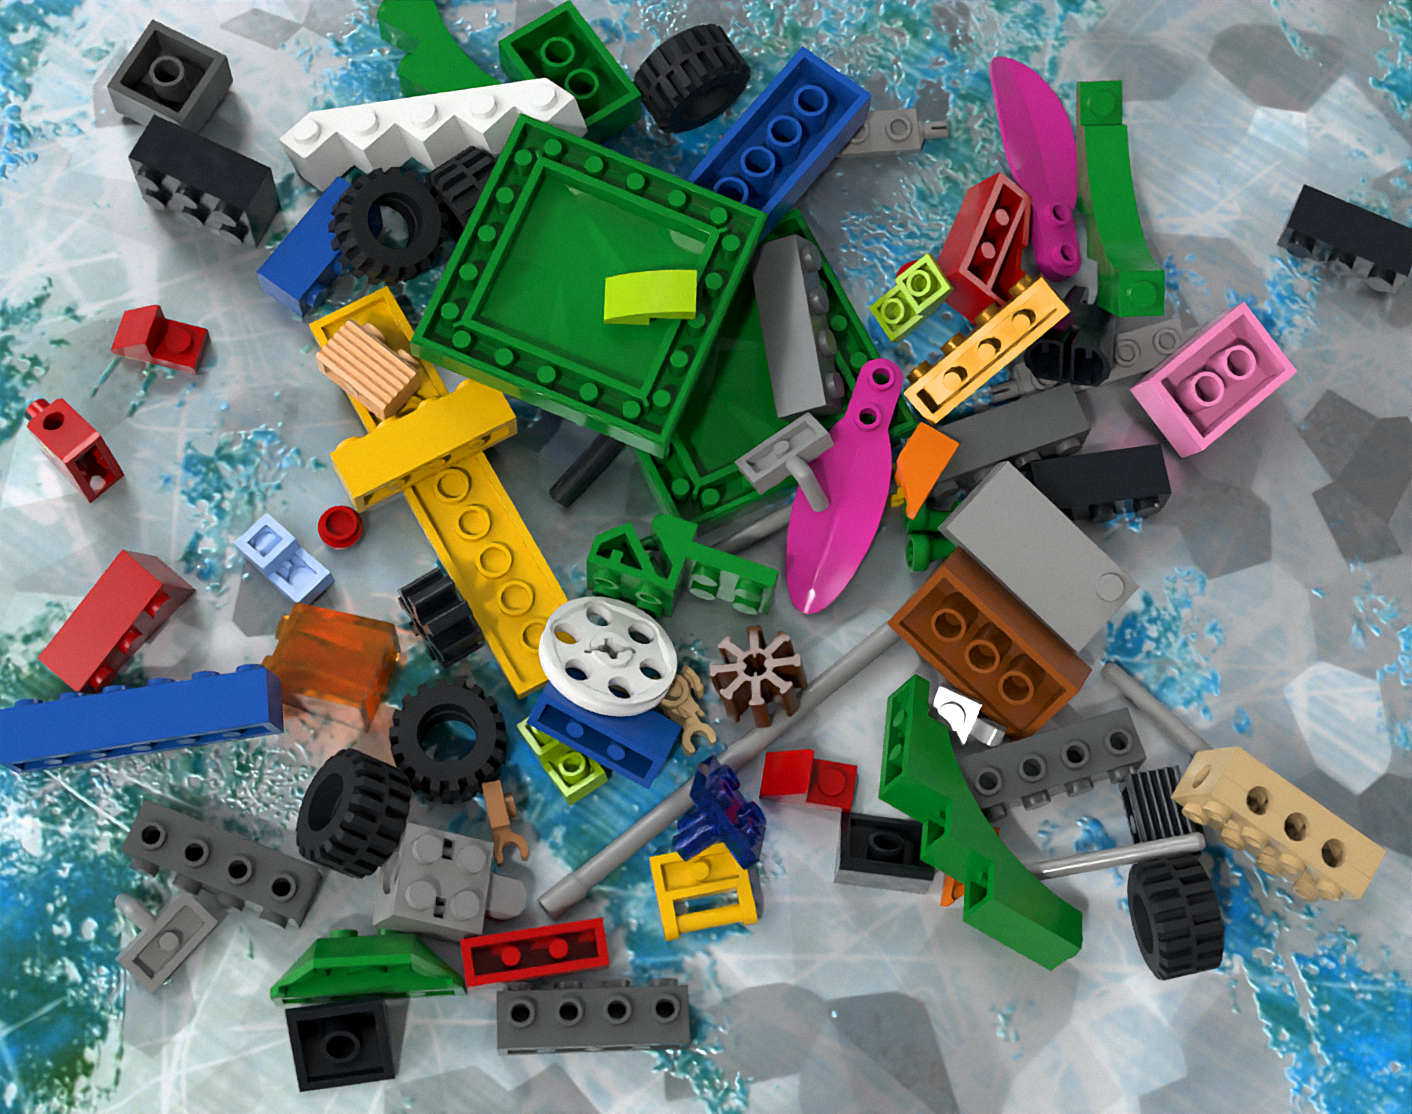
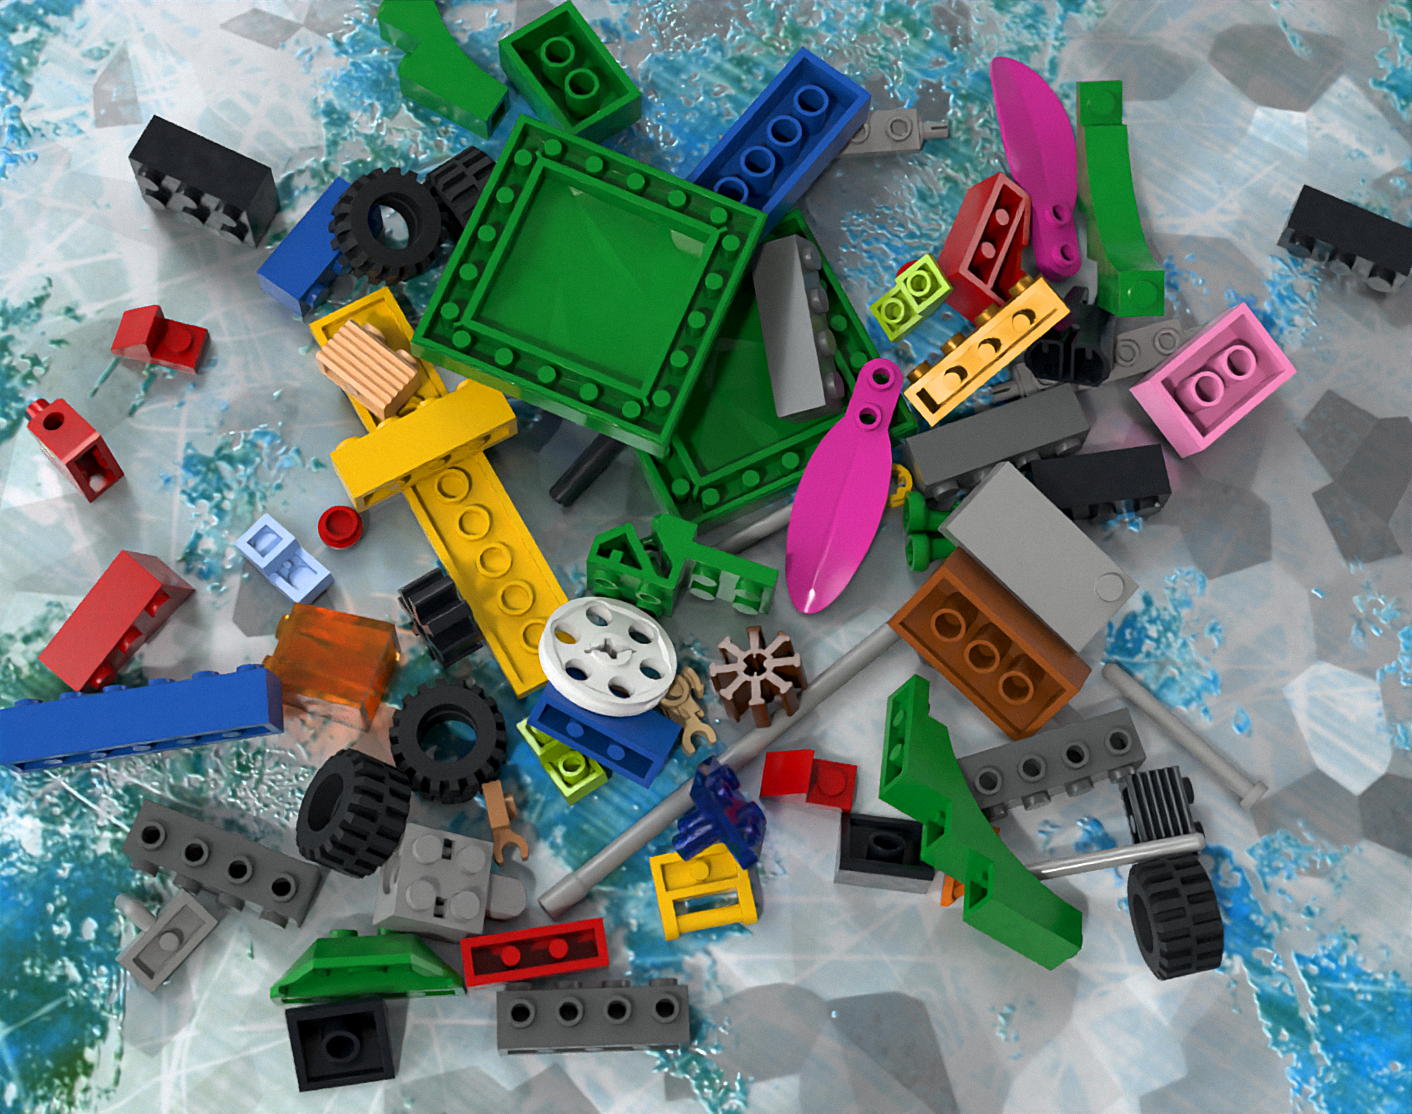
(170, 78): dark grey brick -> none
(423, 128): white brick -> none
(650, 294): lime slope -> none
(691, 78): black tyre -> none
(788, 454): light grey plate -> none
(922, 465): orange slope -> none
(961, 717): plate -> none
(1277, 825): tan brick -> none

